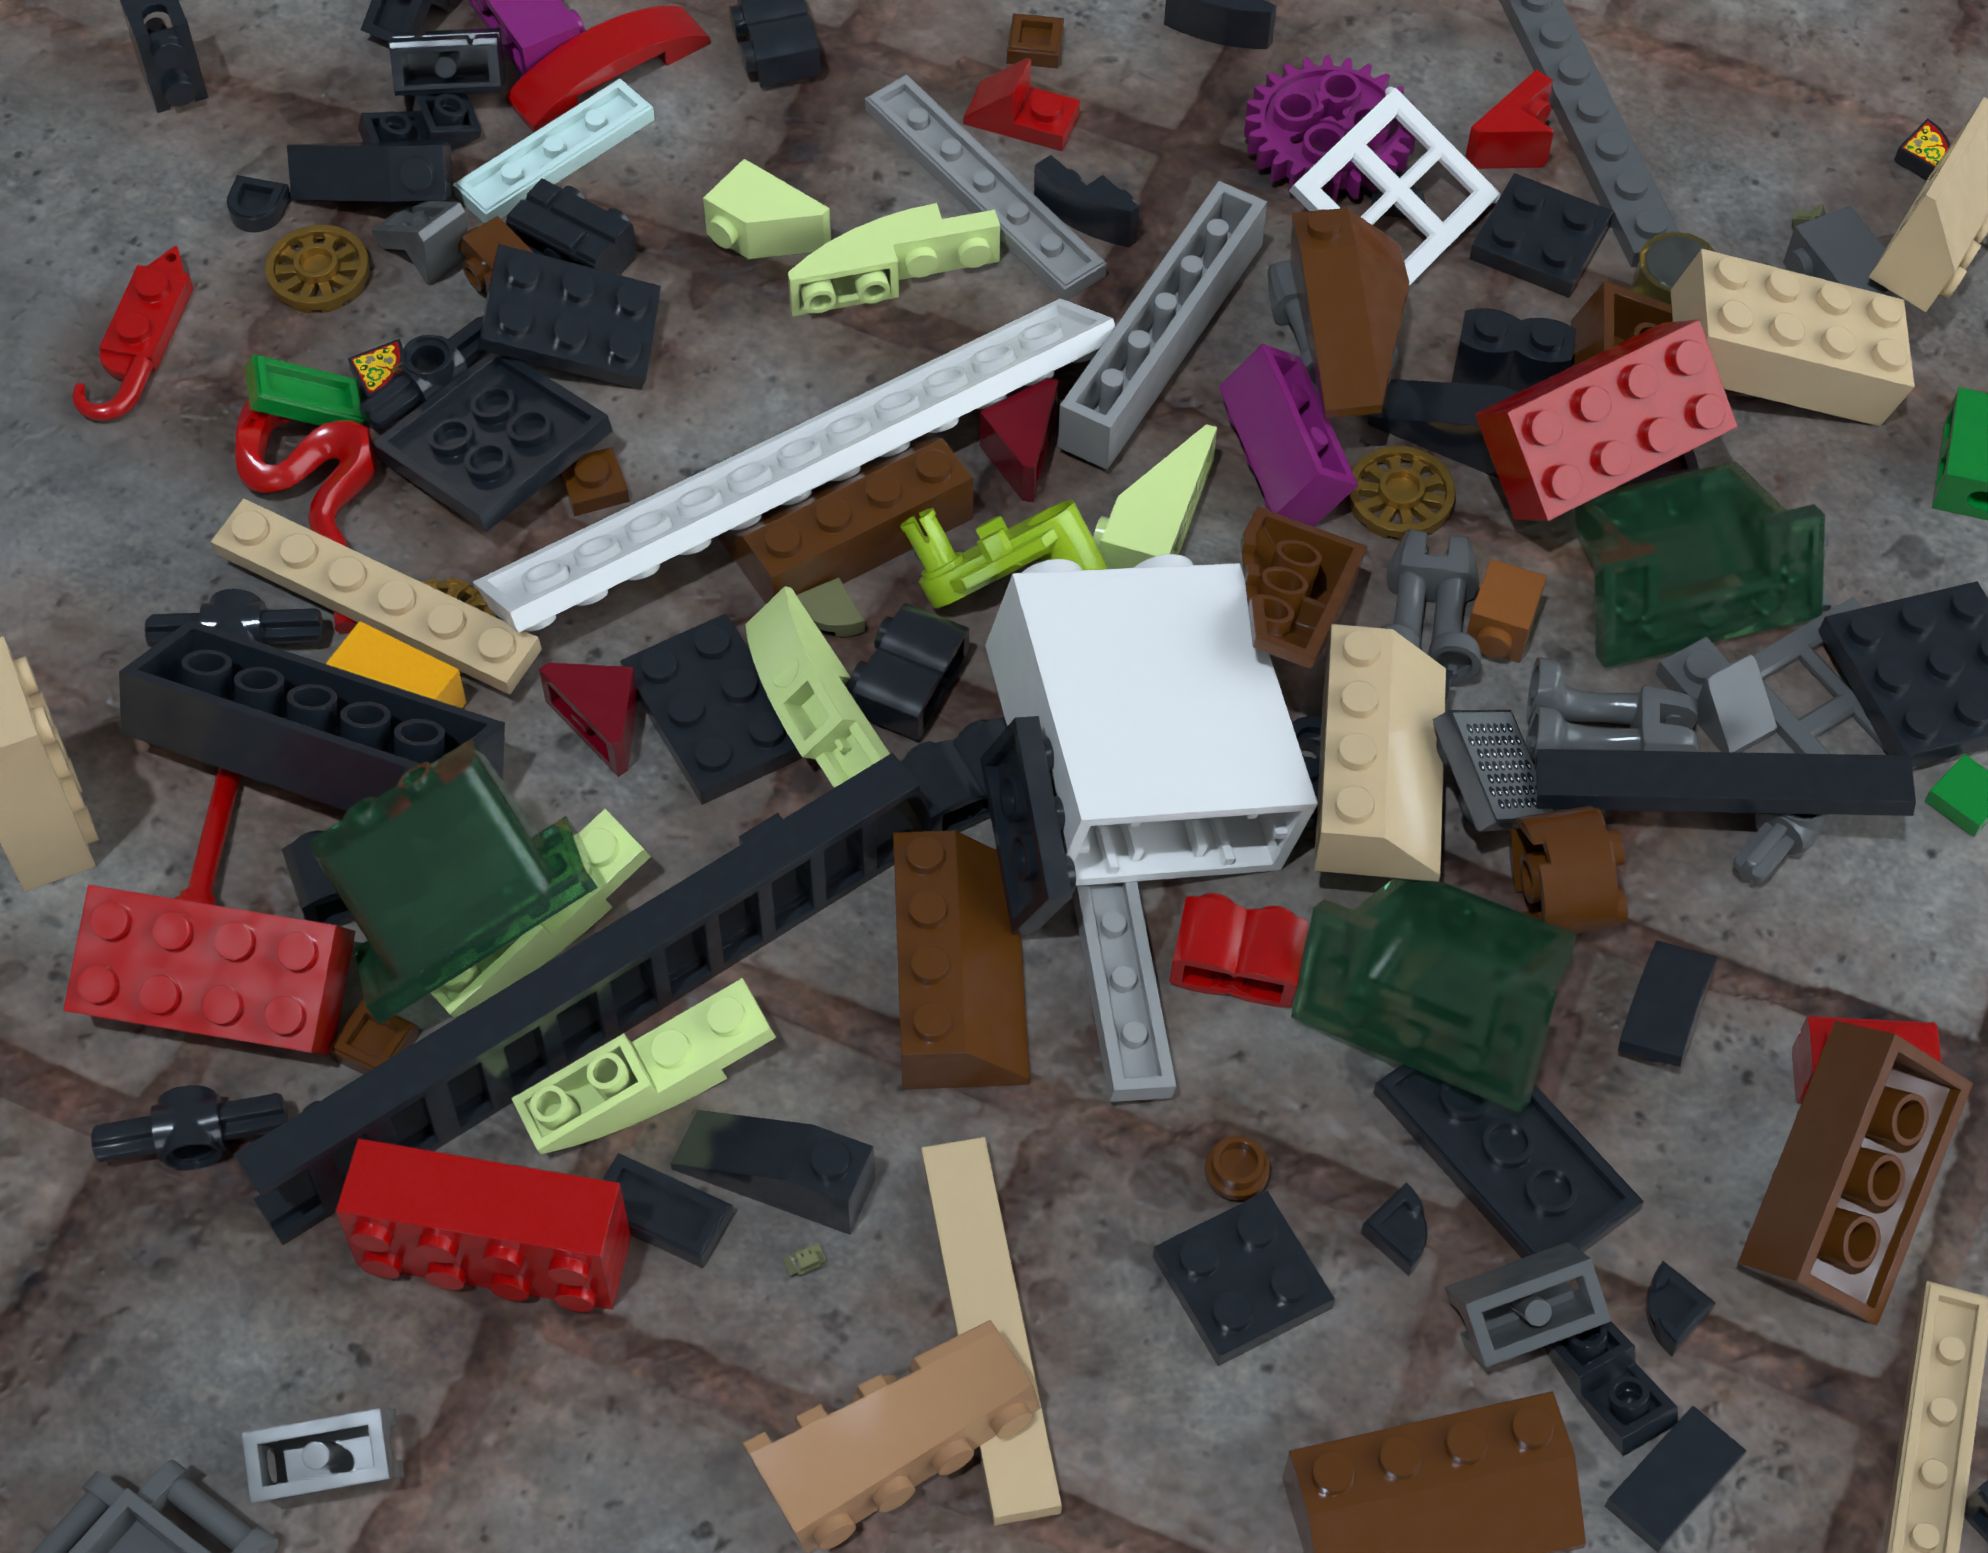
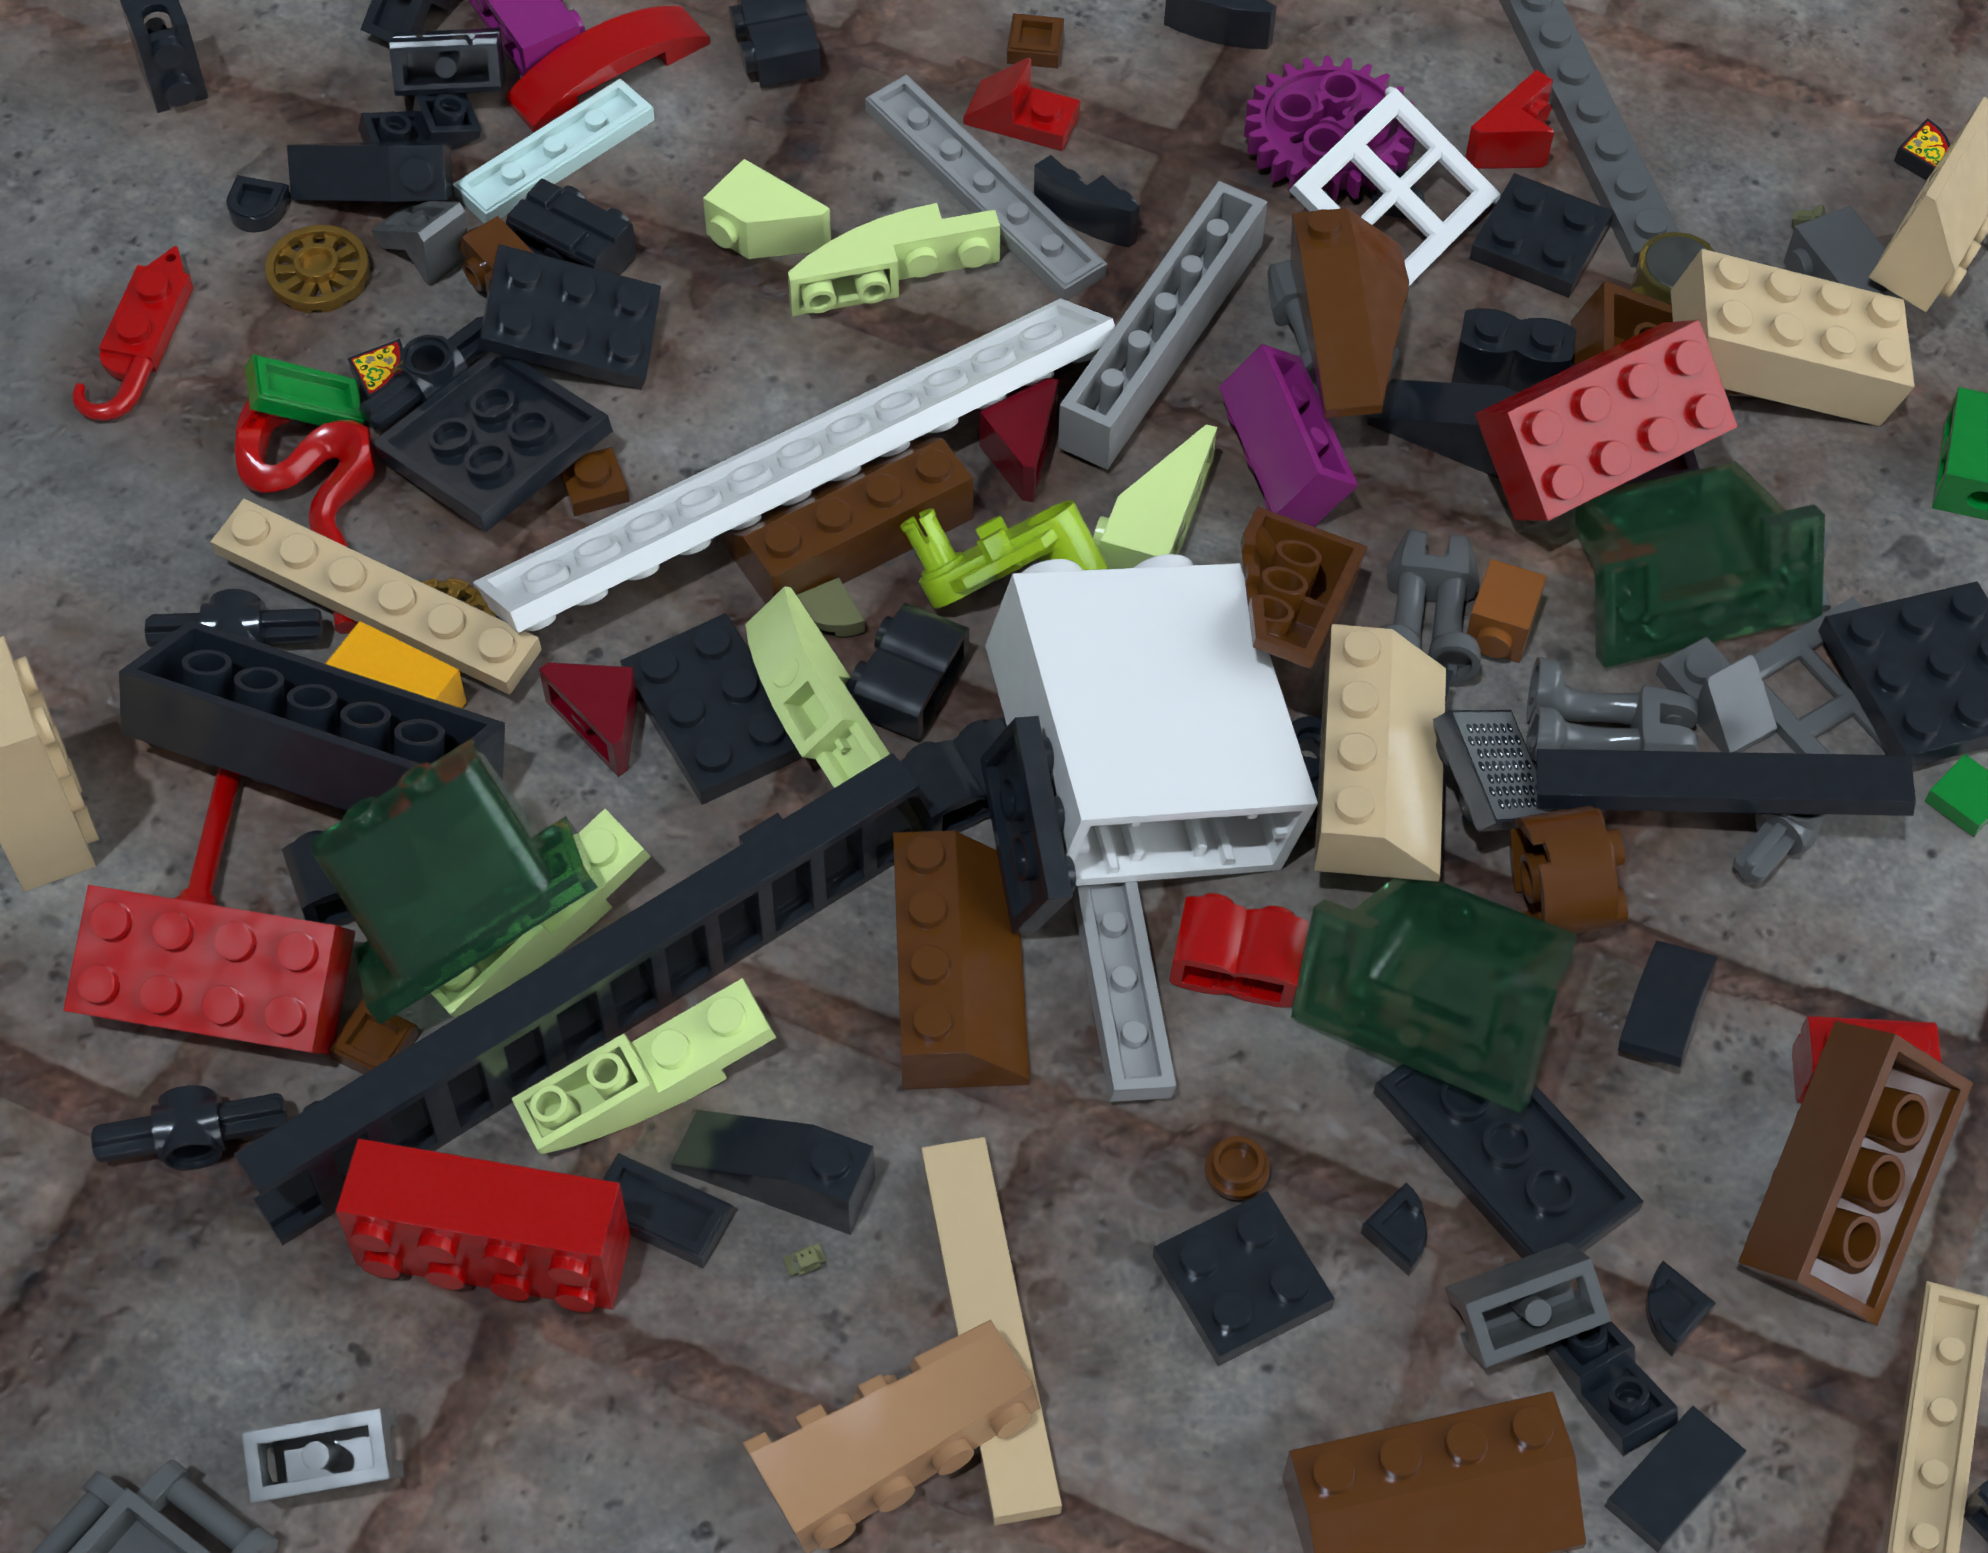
(1401, 491): pearl gold wheel -> none

